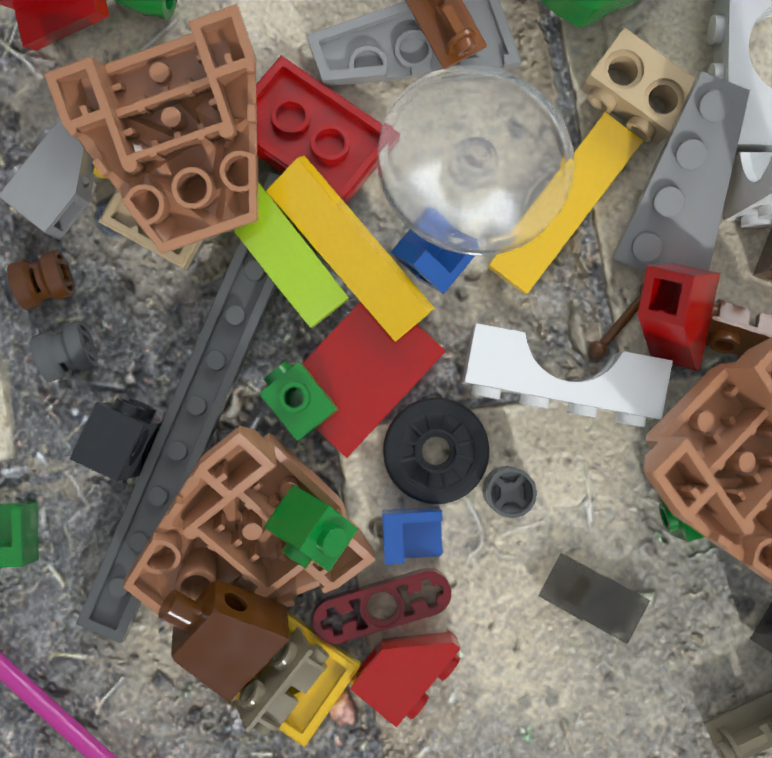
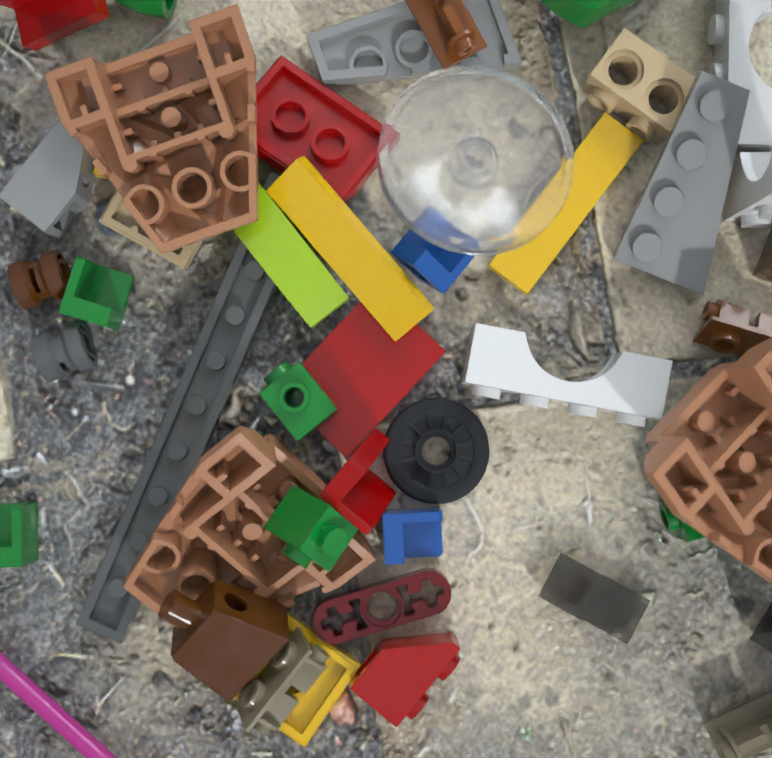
(97, 294): none -> green panel
(117, 438): black brick -> none
(357, 490): none -> red panel
(516, 495): dark grey wheel -> none
(598, 349): reddish brown hinge -> none
(677, 312): red slope -> none

